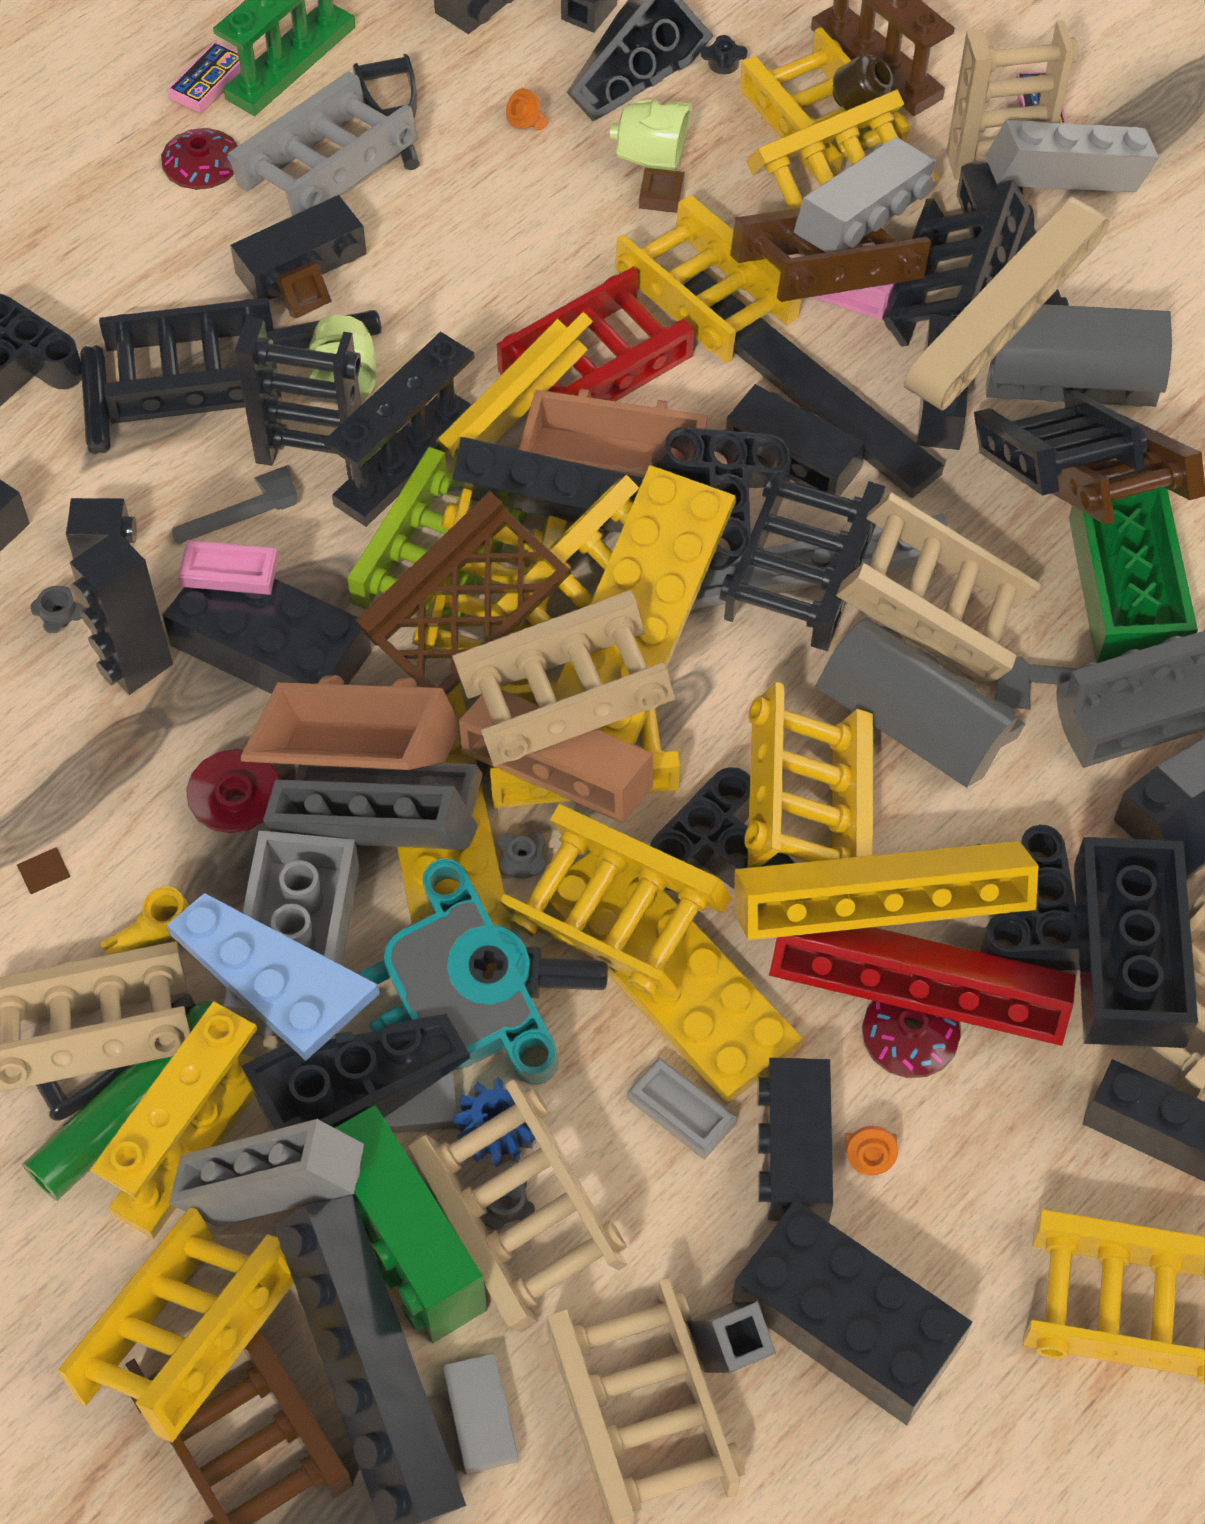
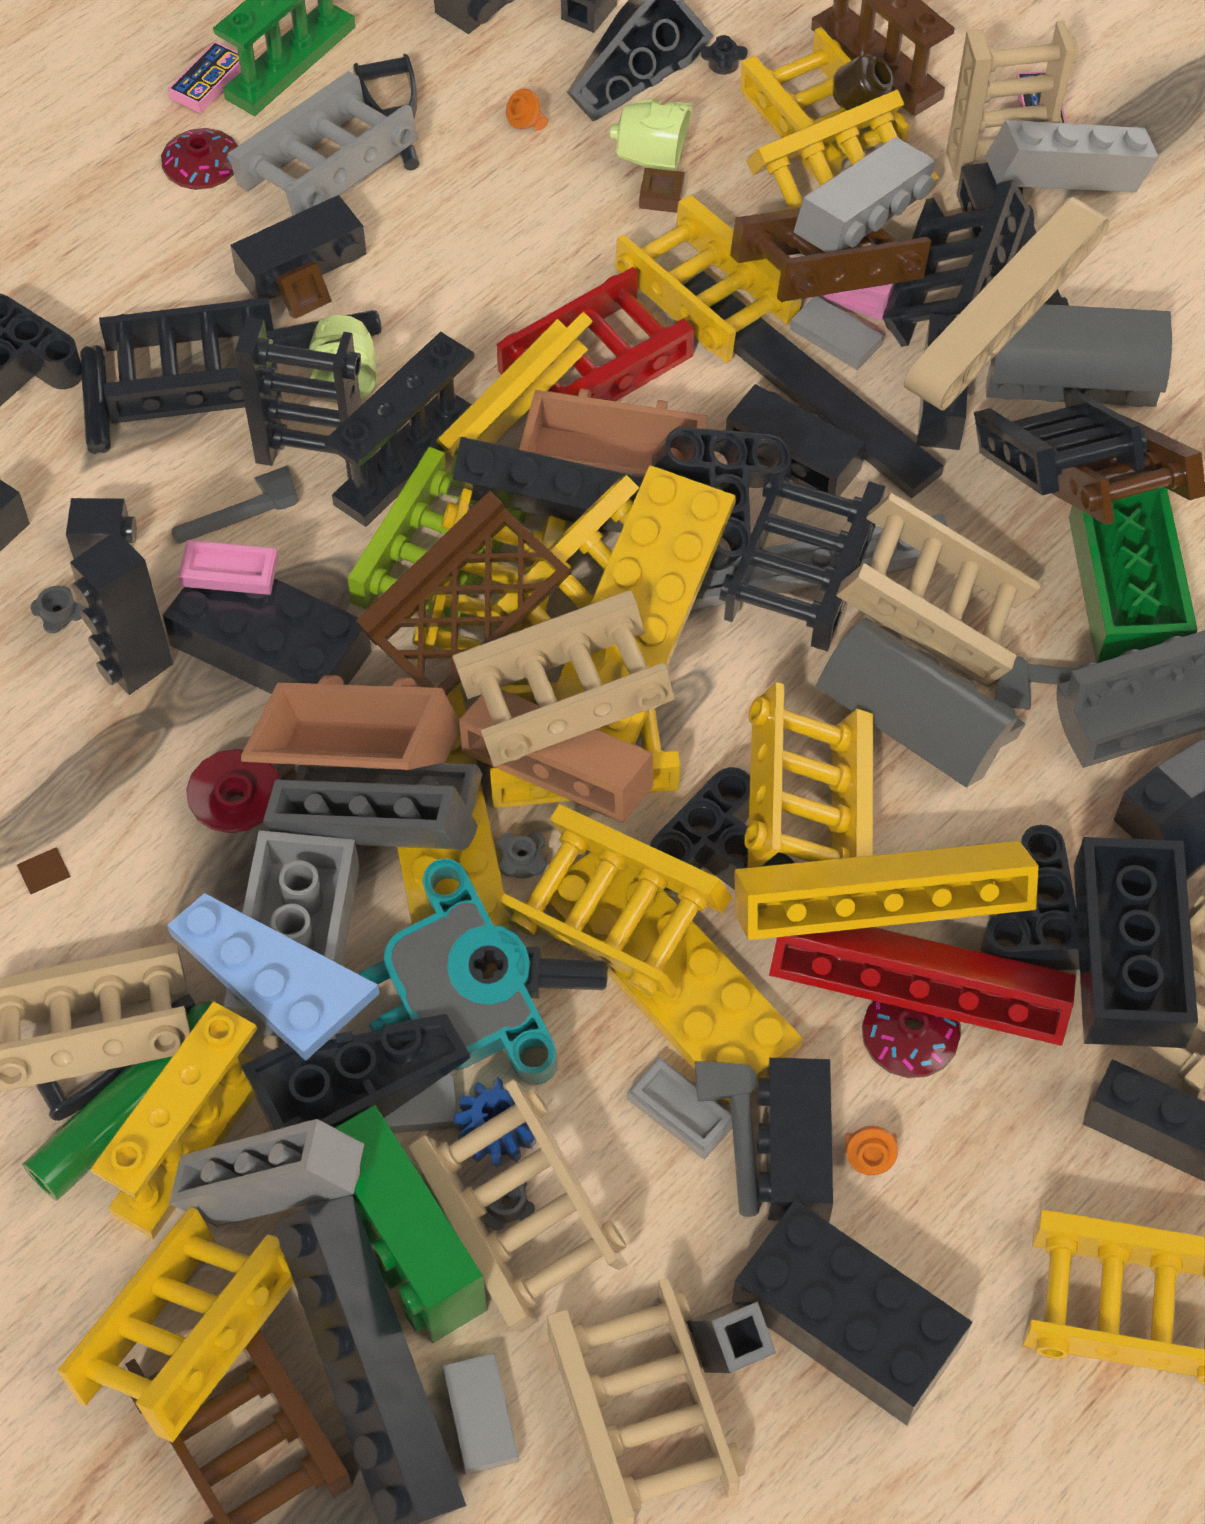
(151, 923): yellow pin -> none
(735, 1082): none -> dark grey piece
(836, 332): none -> light grey tile

